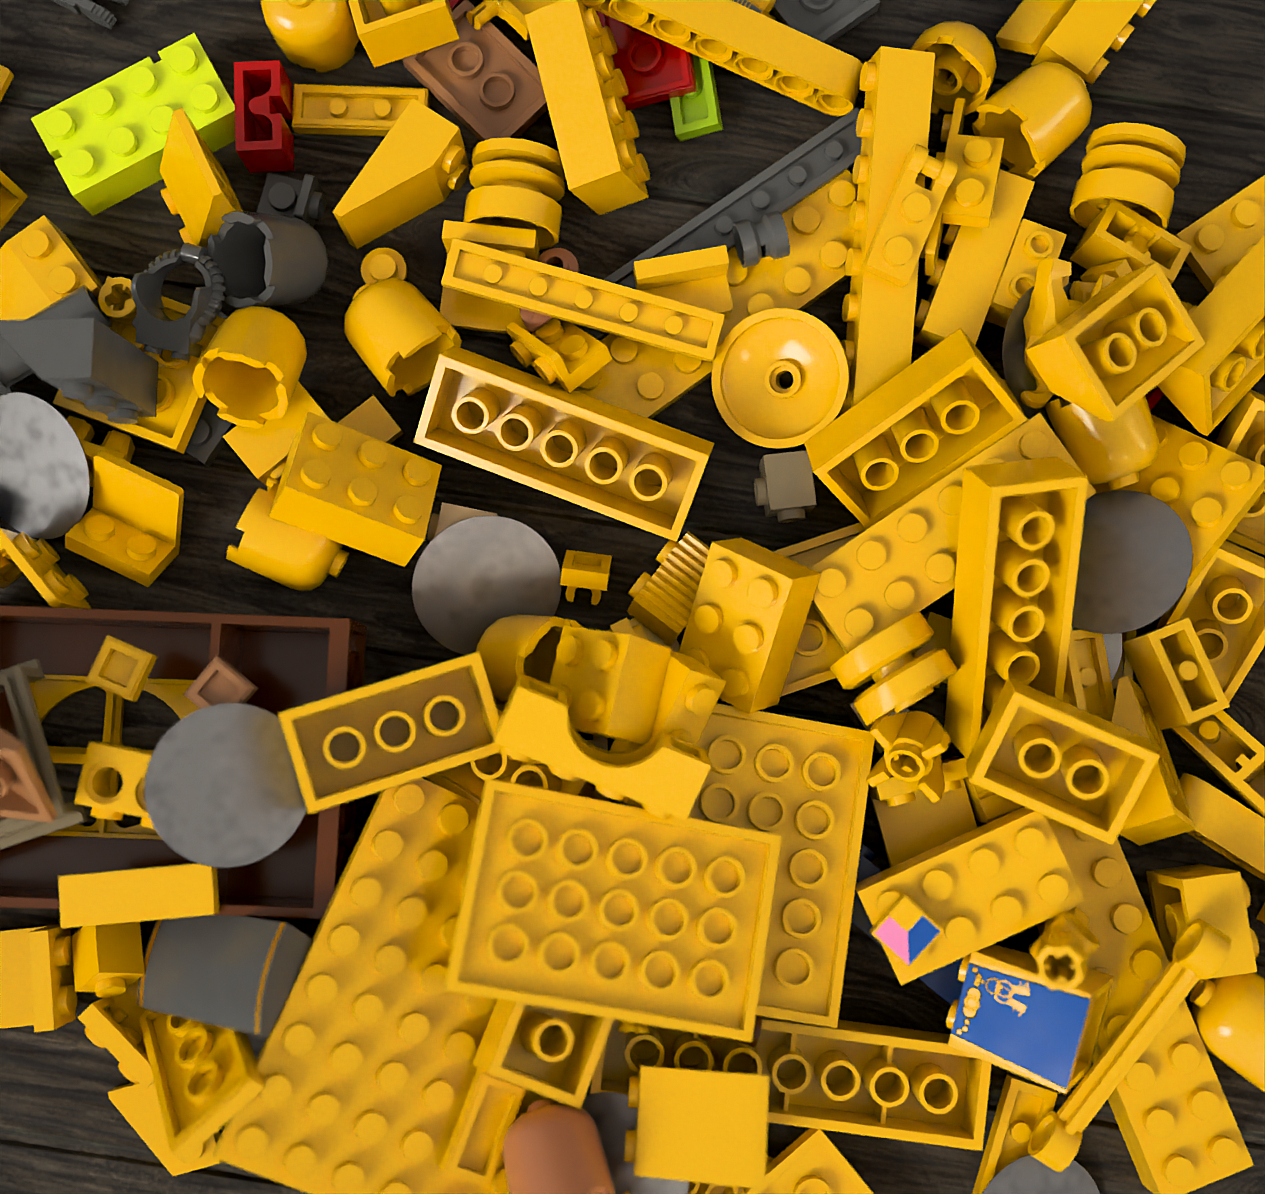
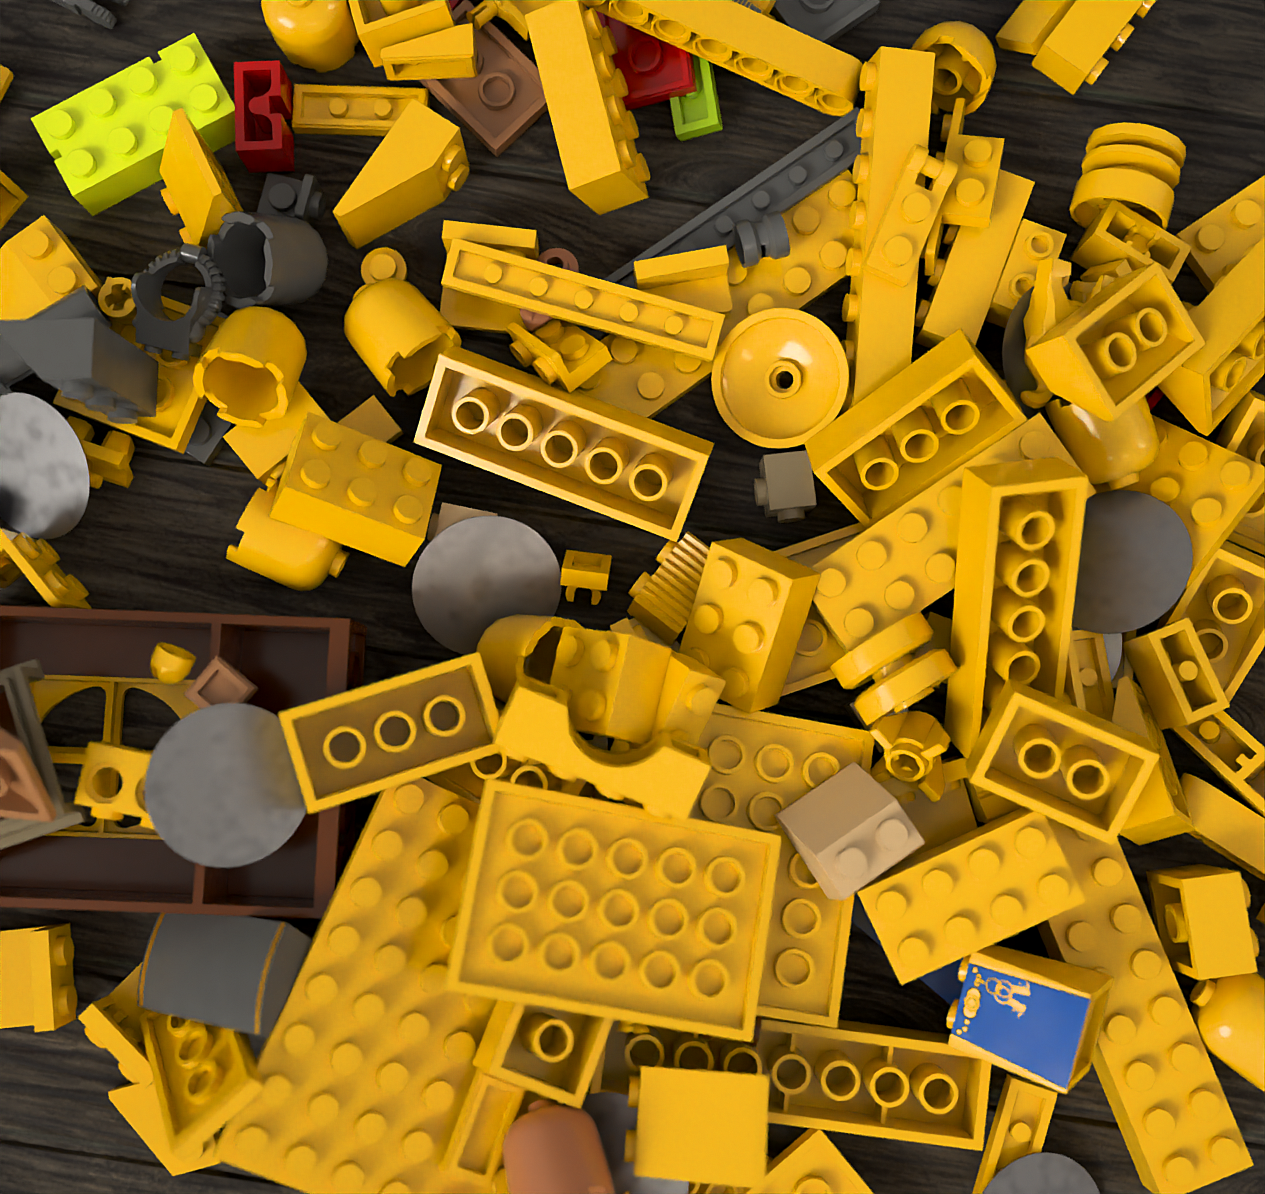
(107, 958): yellow brick -> none
(121, 668): yellow tile -> none
(131, 522): yellow bracket -> none
(138, 895): yellow tile -> none
(171, 663): none -> yellow hinge
(433, 56): none -> yellow slope
(517, 187): yellow wheel -> none
(848, 831): none -> tan slope
(906, 931): tile -> none
(1037, 116): yellow cylinder -> none
(1064, 949): yellow piece -> none
(1195, 956): yellow piece -> none

